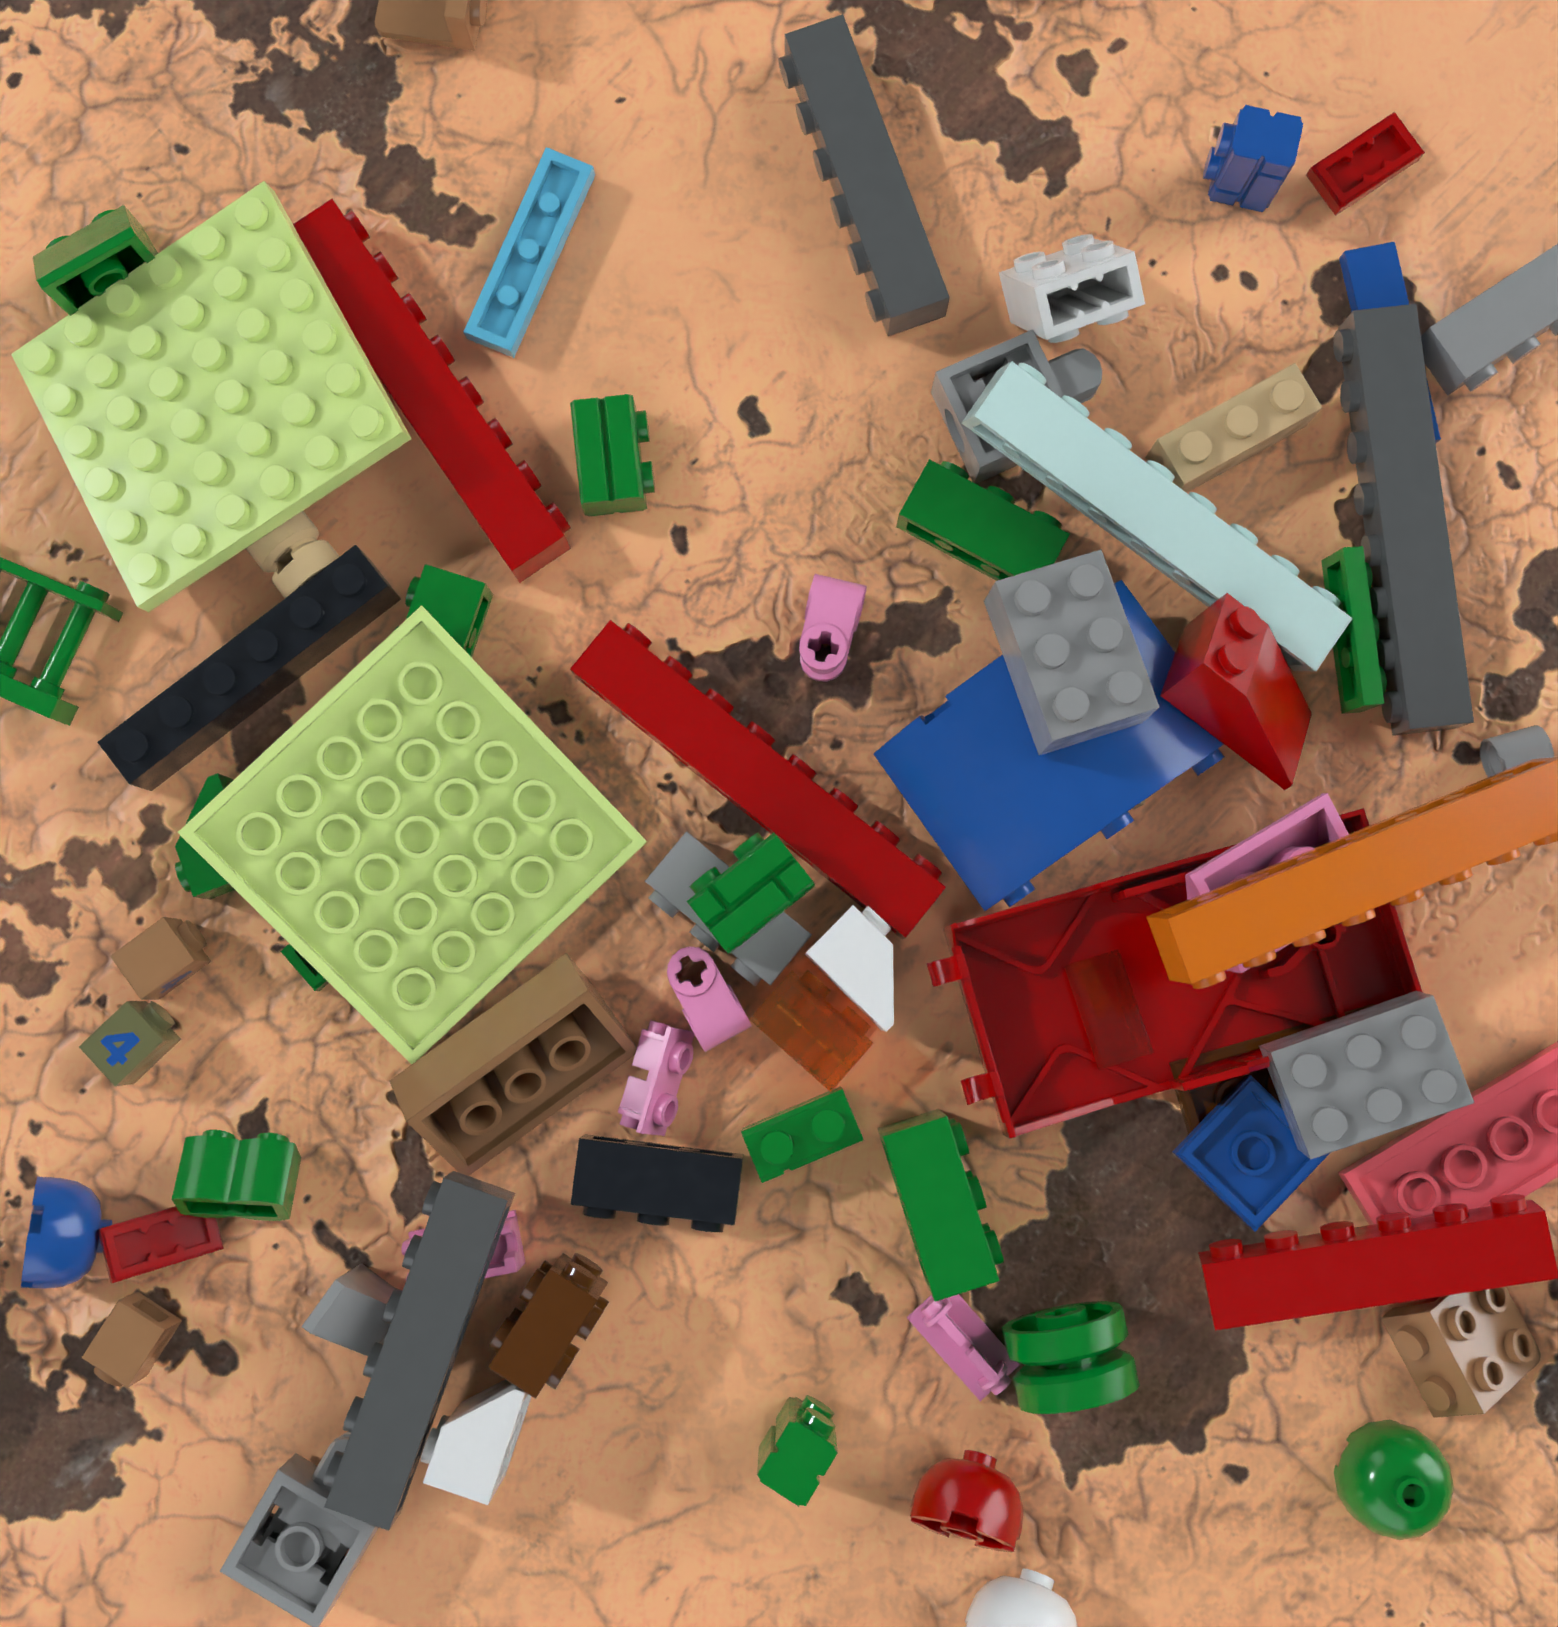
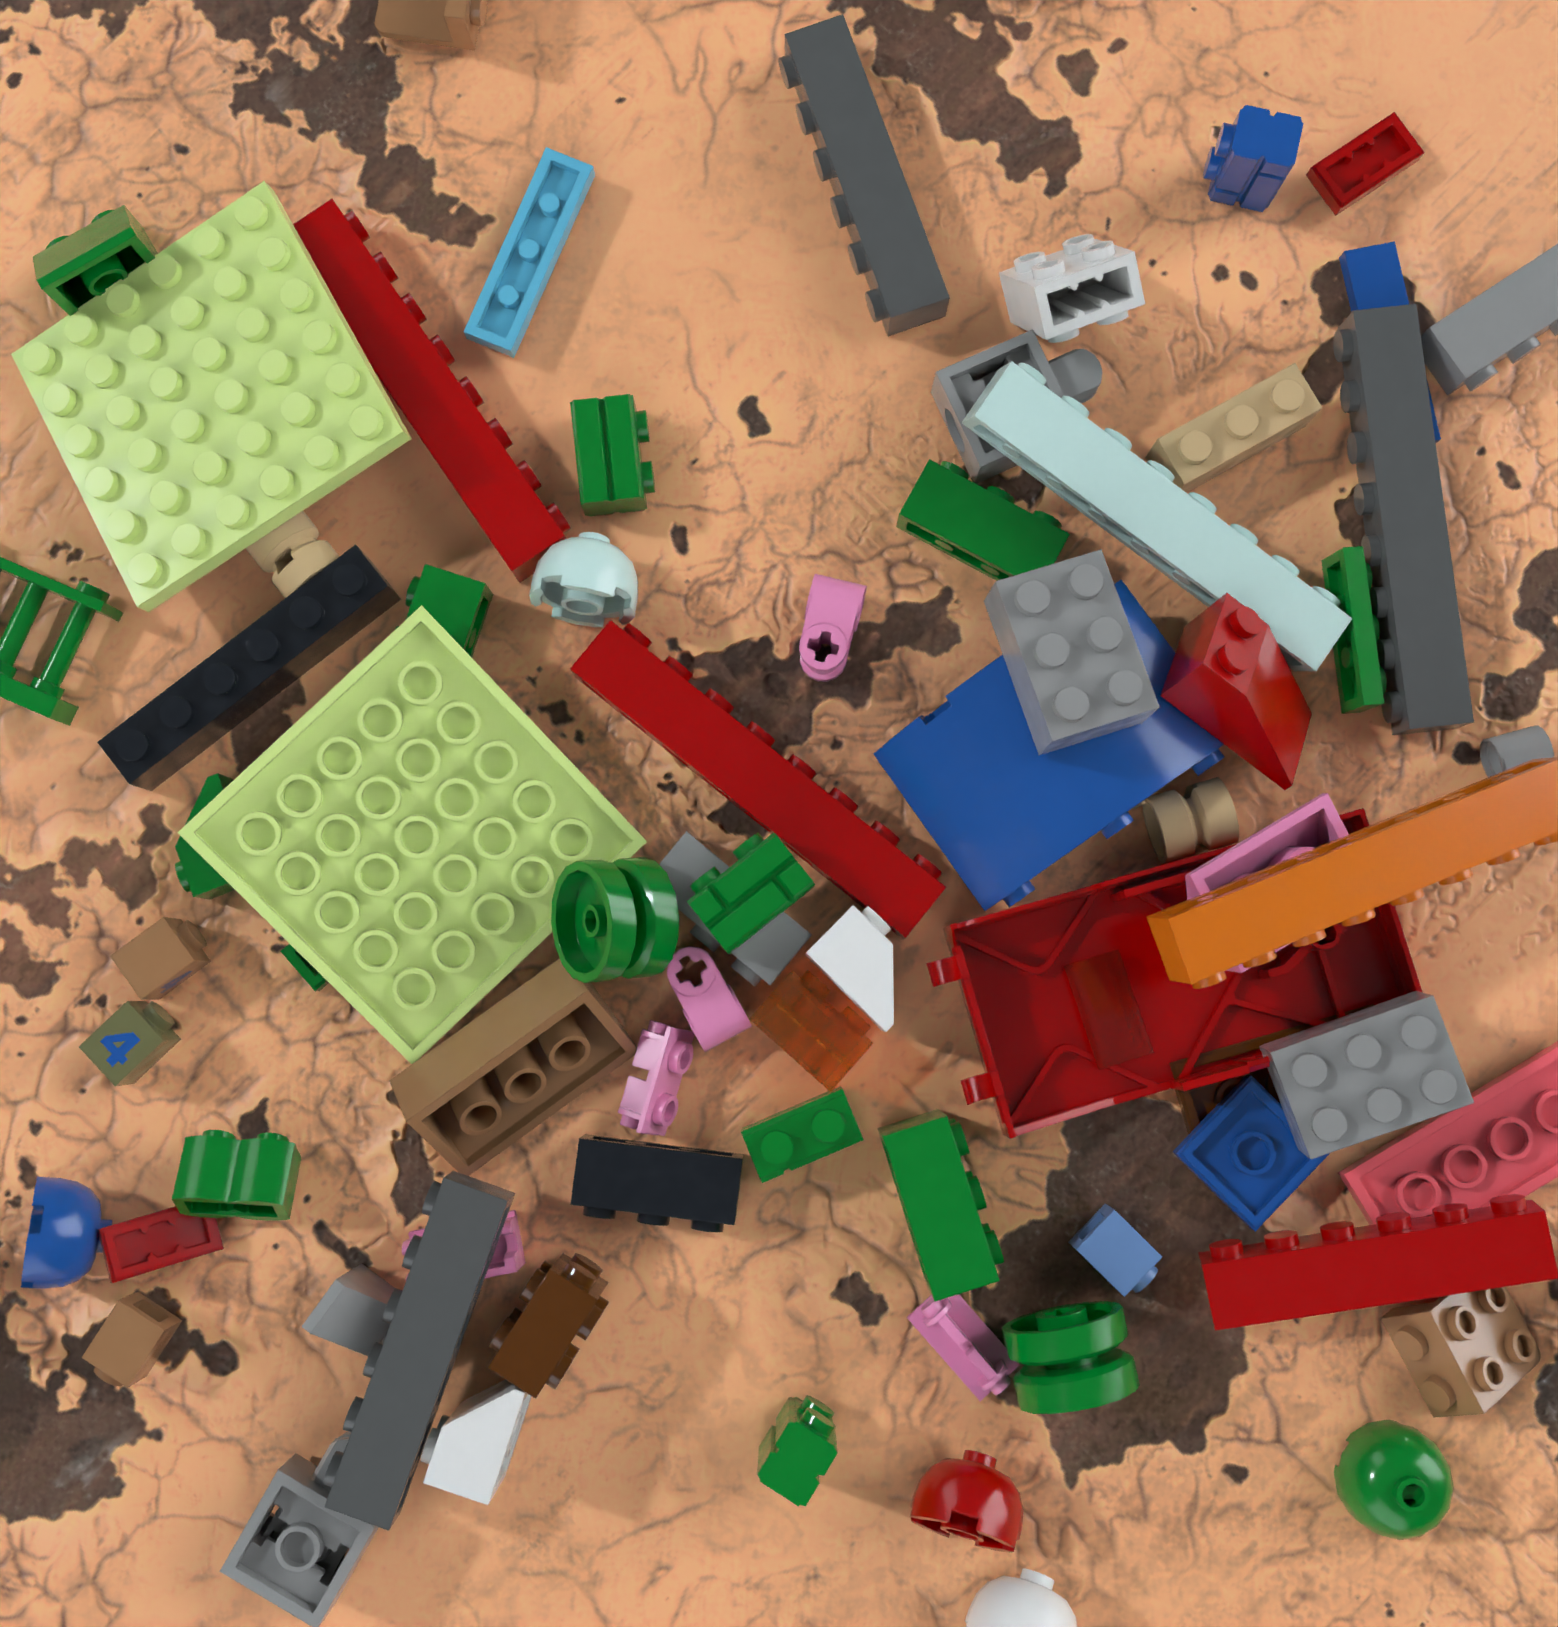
(586, 581): none -> light aqua cylinder
(614, 919): none -> green wheel
(1116, 1251): none -> medium blue brick
(1200, 818): none -> tan wheel

